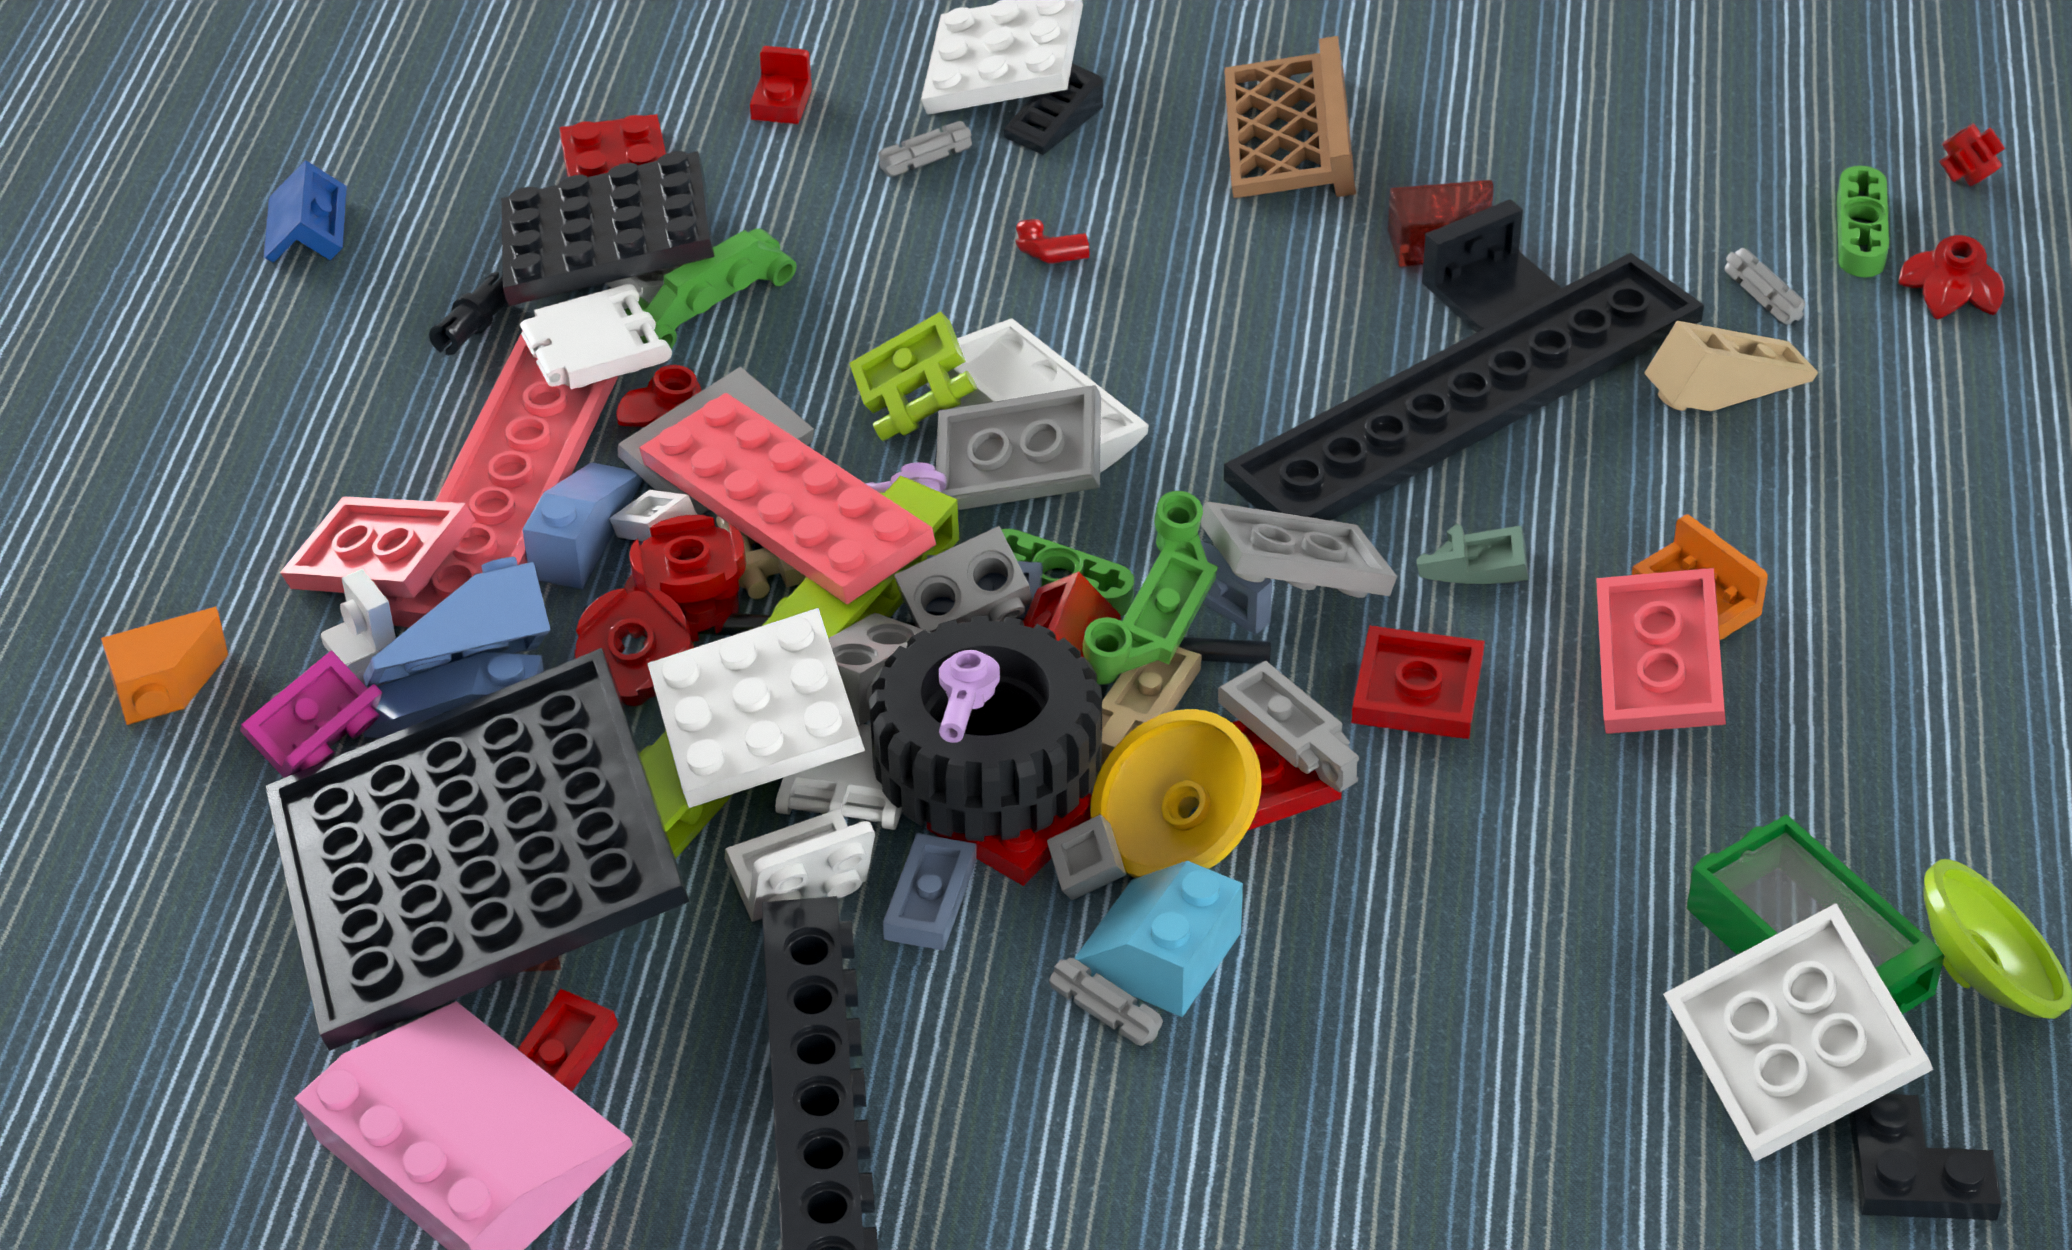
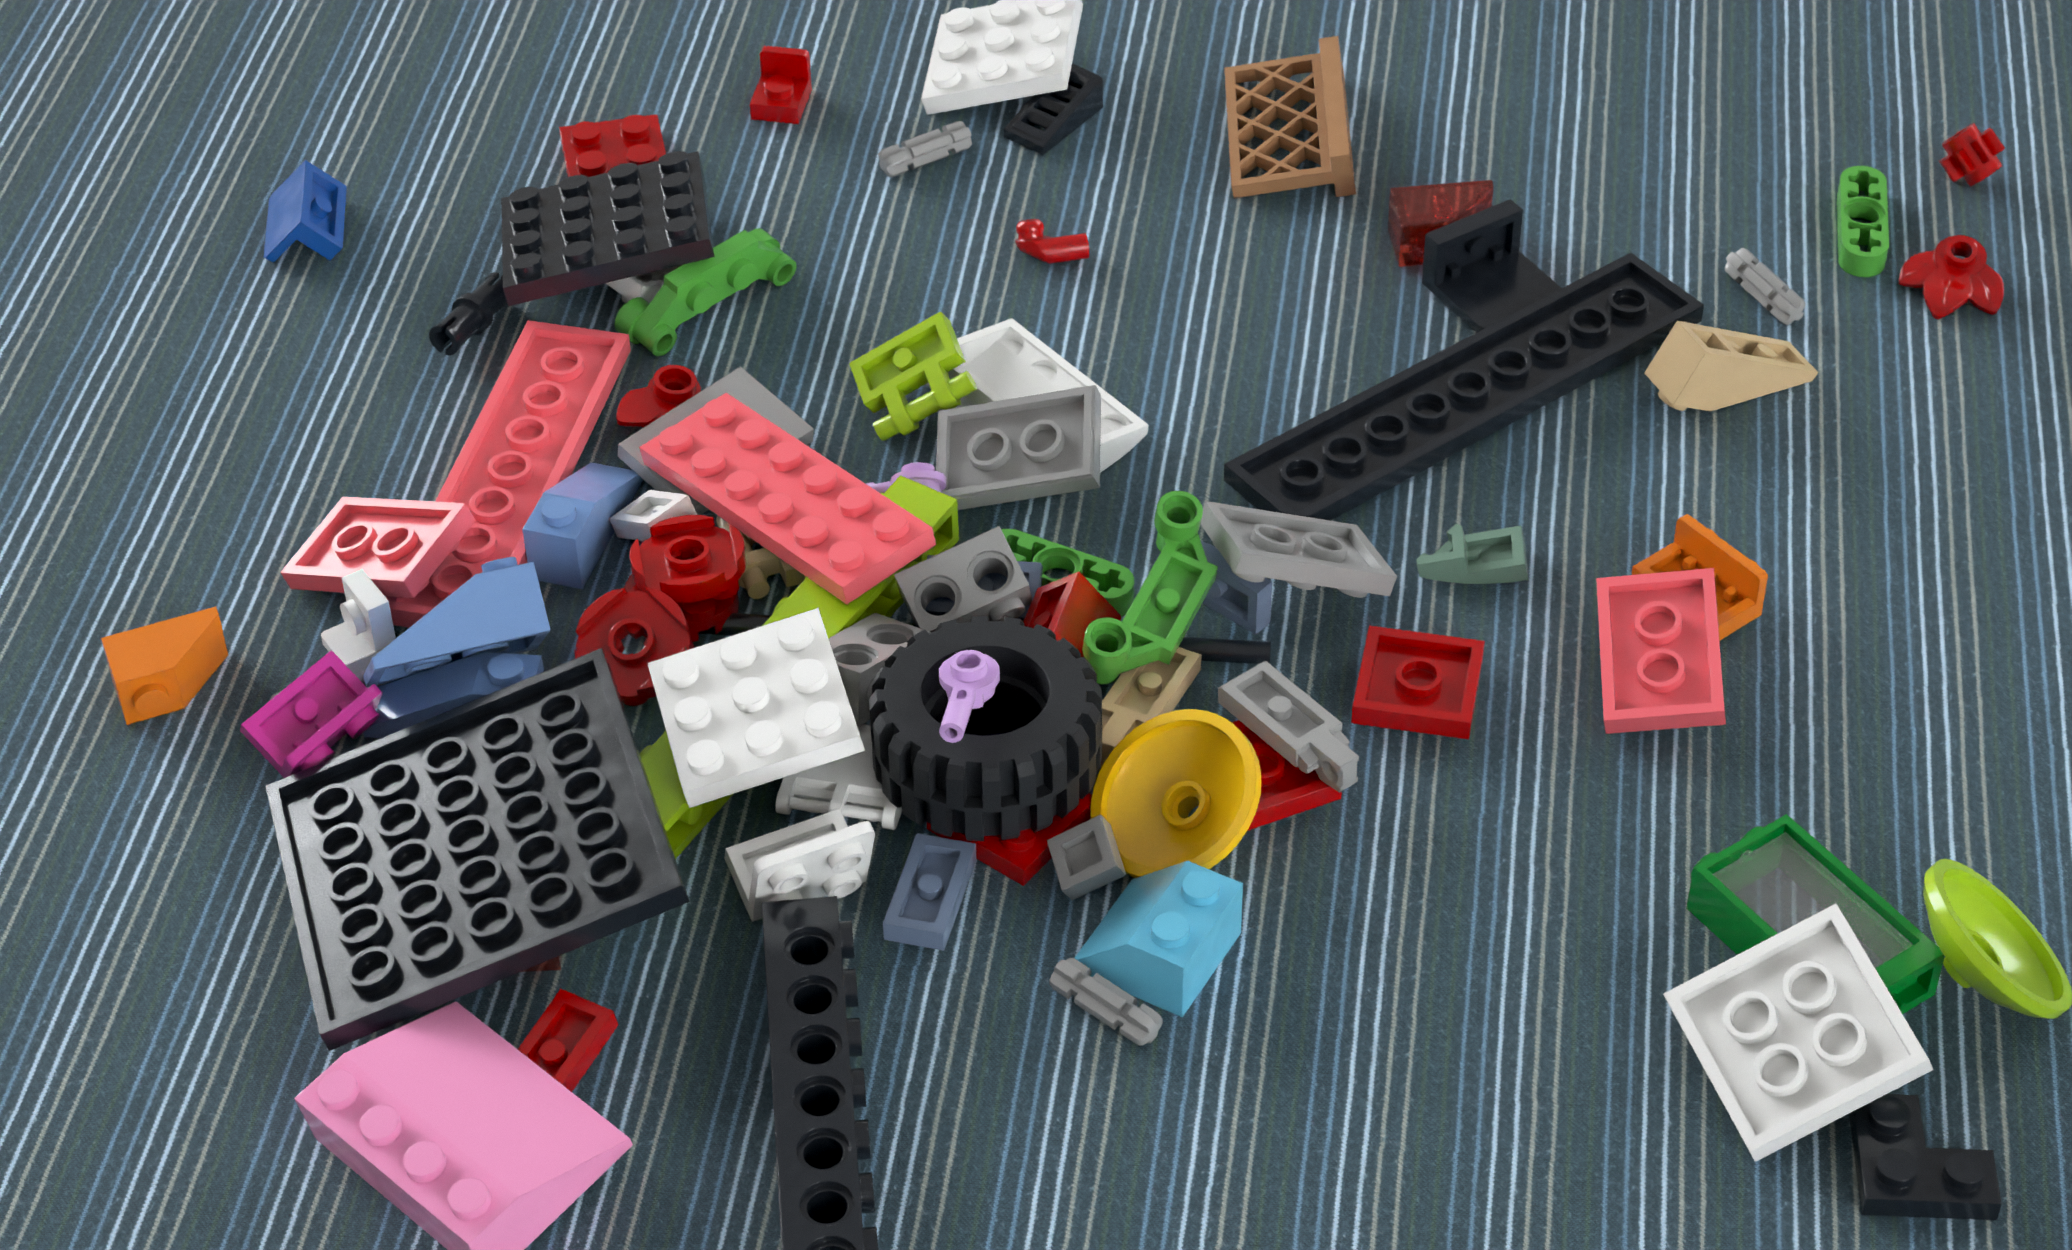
(593, 338): white plate -> none

